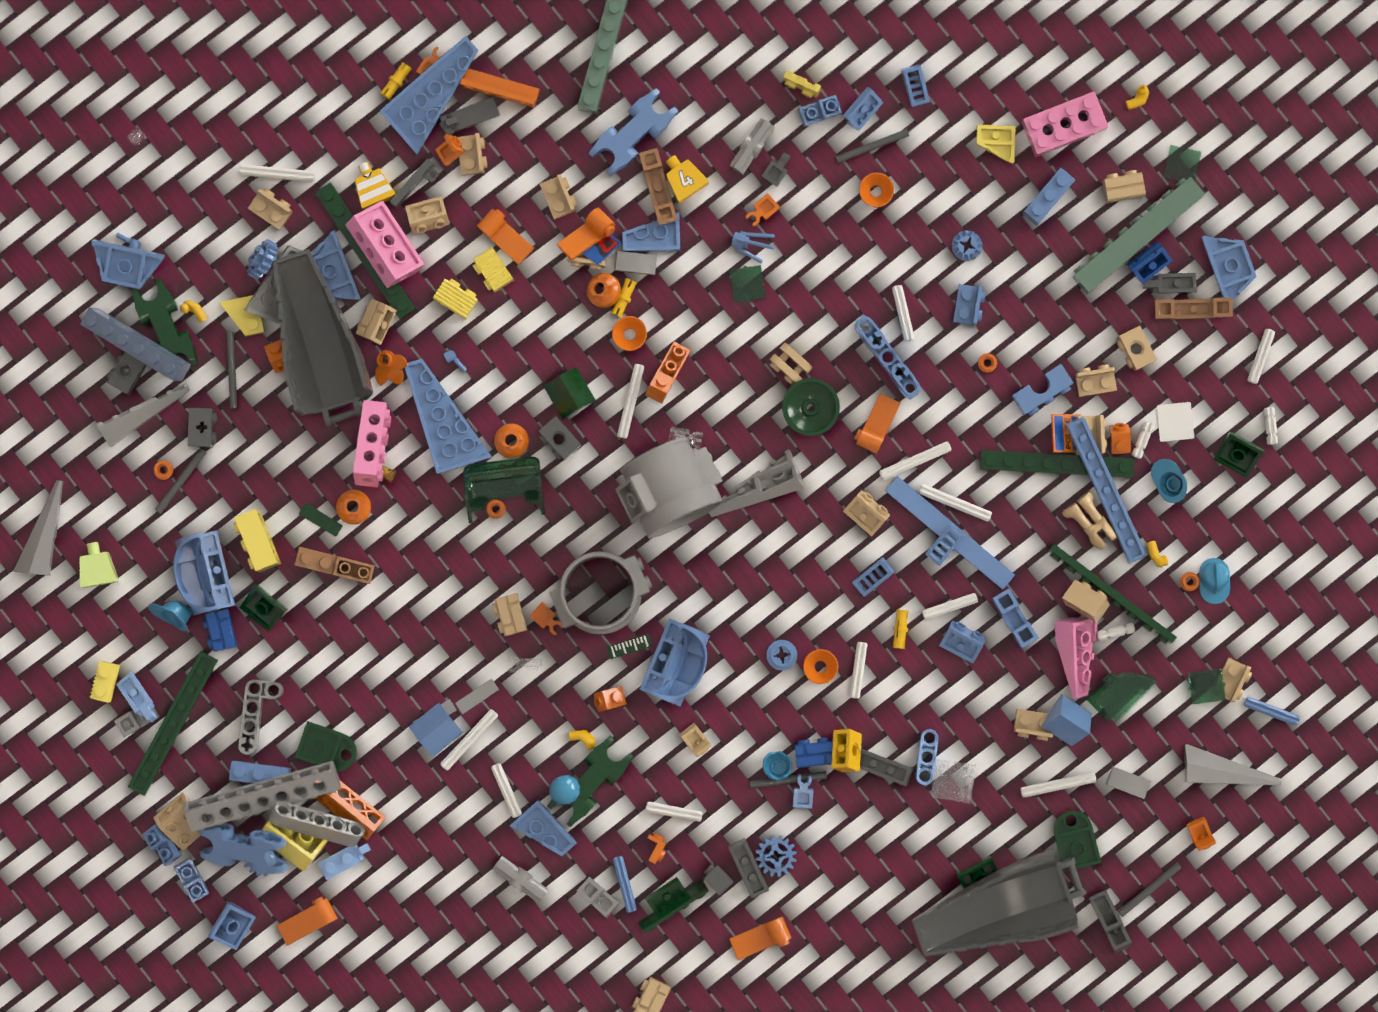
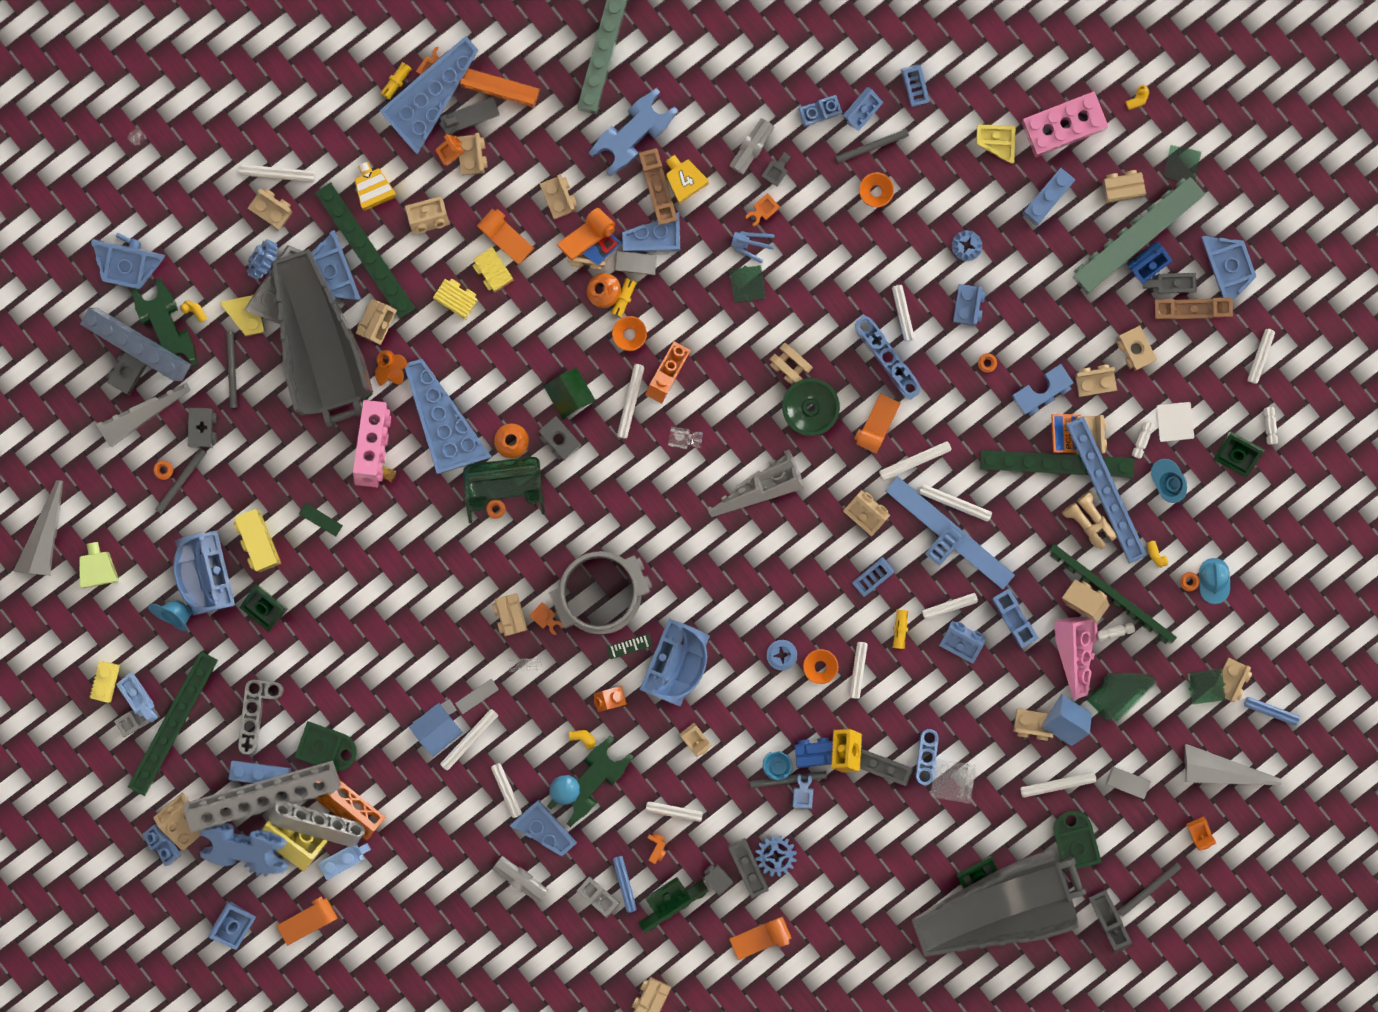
(191, 879): medium blue slope -> none
(220, 630): blue brick -> none
(274, 354): orange bracket -> none
(334, 565): medium nougat slope -> none
(361, 514): orange piece -> none
(384, 244): bright pink brick -> none
(424, 171): dark grey hinge -> none
(450, 355): medium blue hand -> none
(669, 487): light grey cylinder -> none
(808, 89): light yellow wing -> none
(1120, 438): orange bracket -> none

